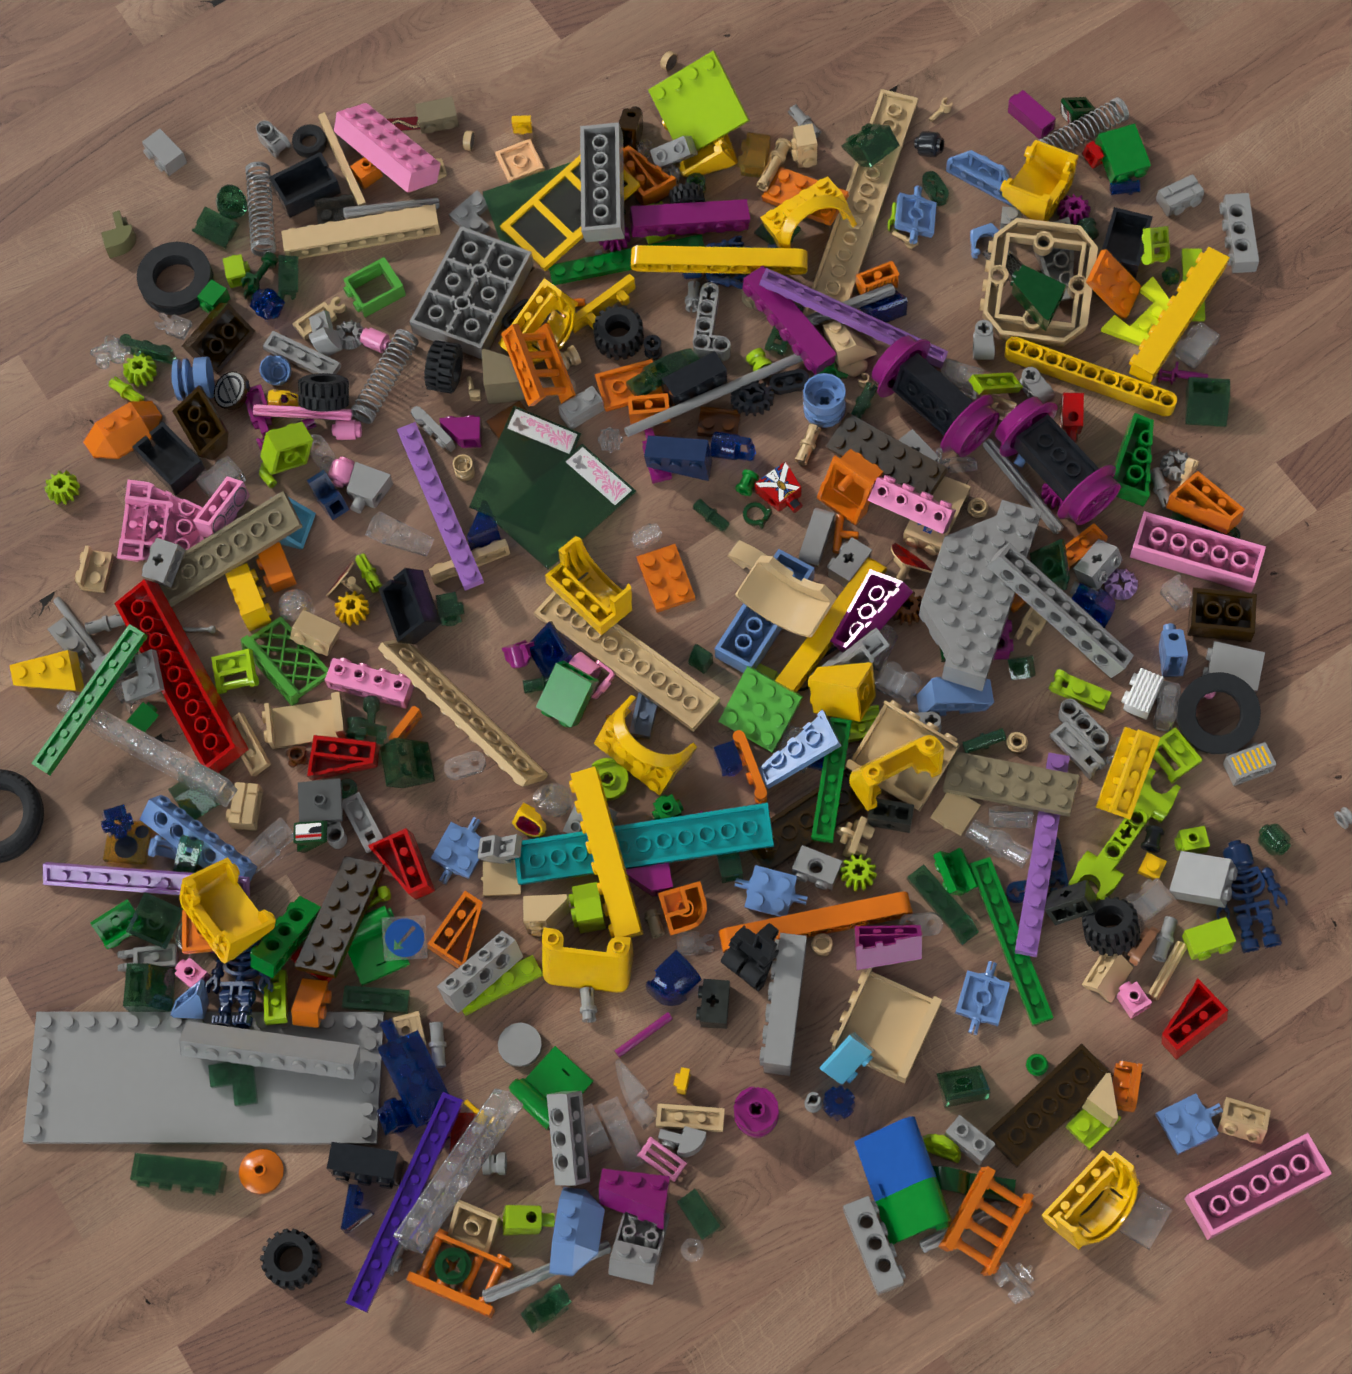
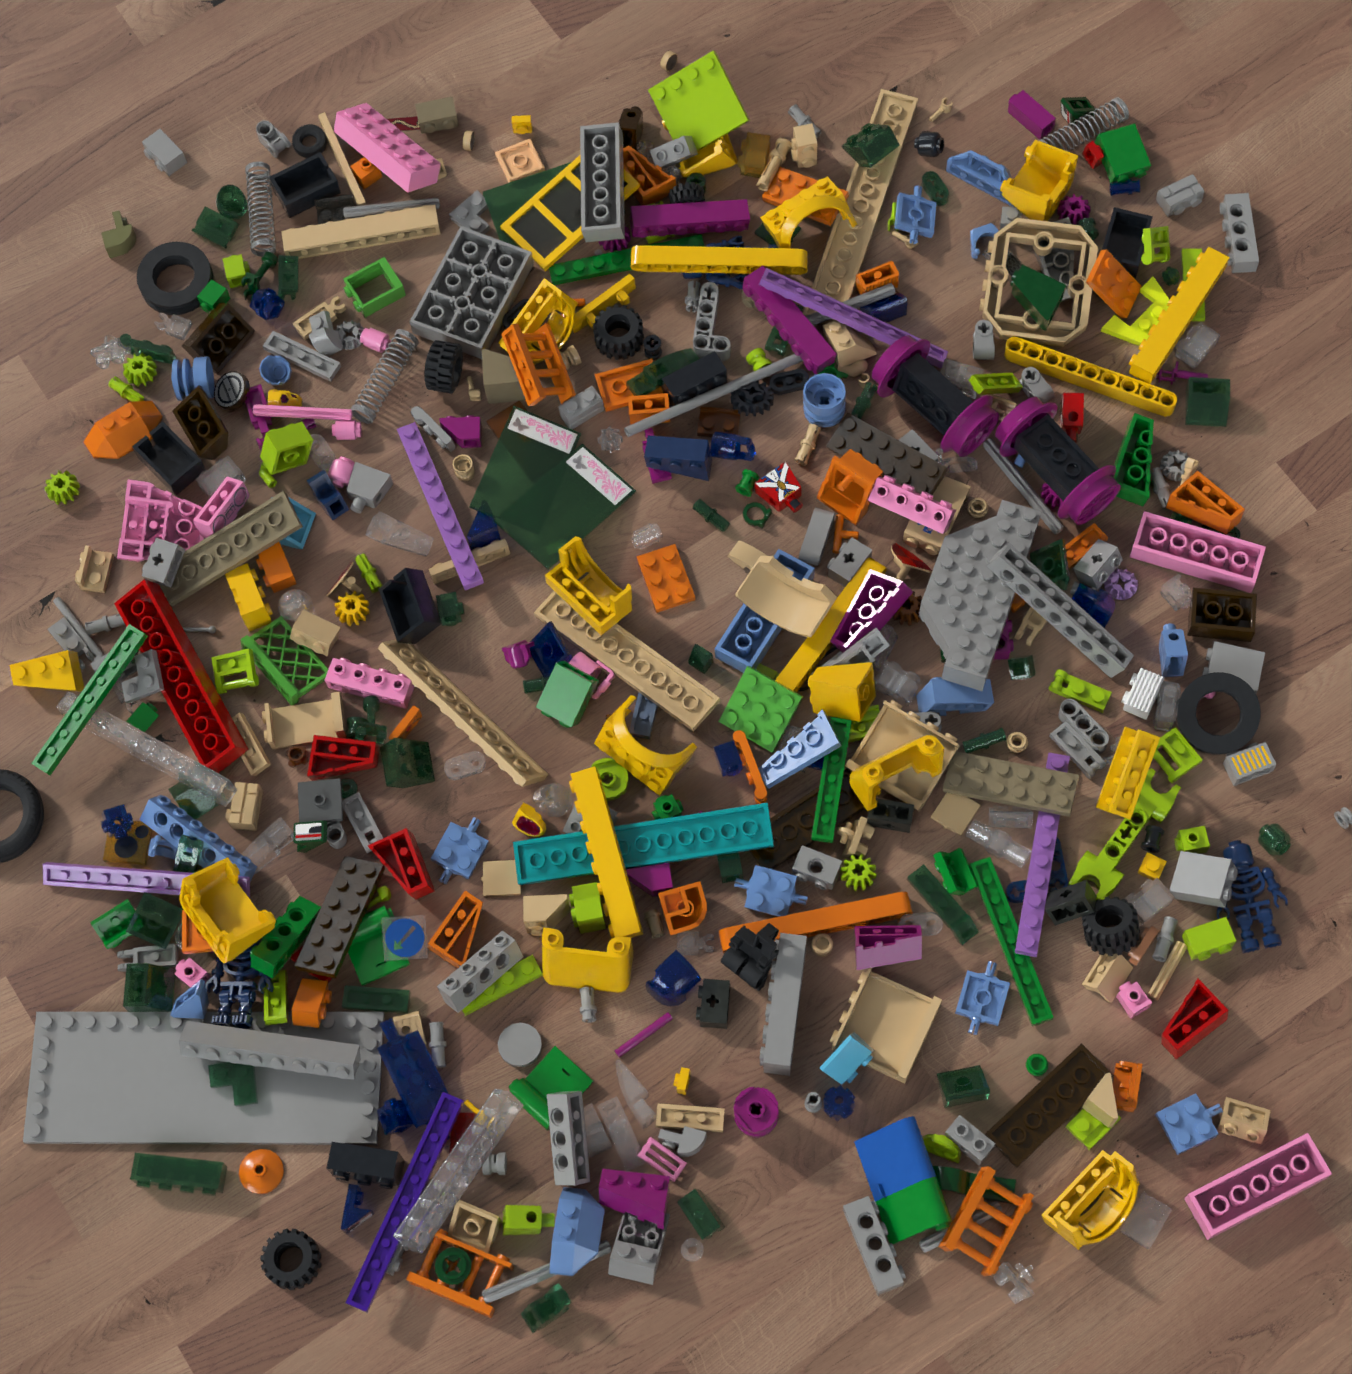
(323, 392): black tyre -> none
(500, 849): light grey brick -> none

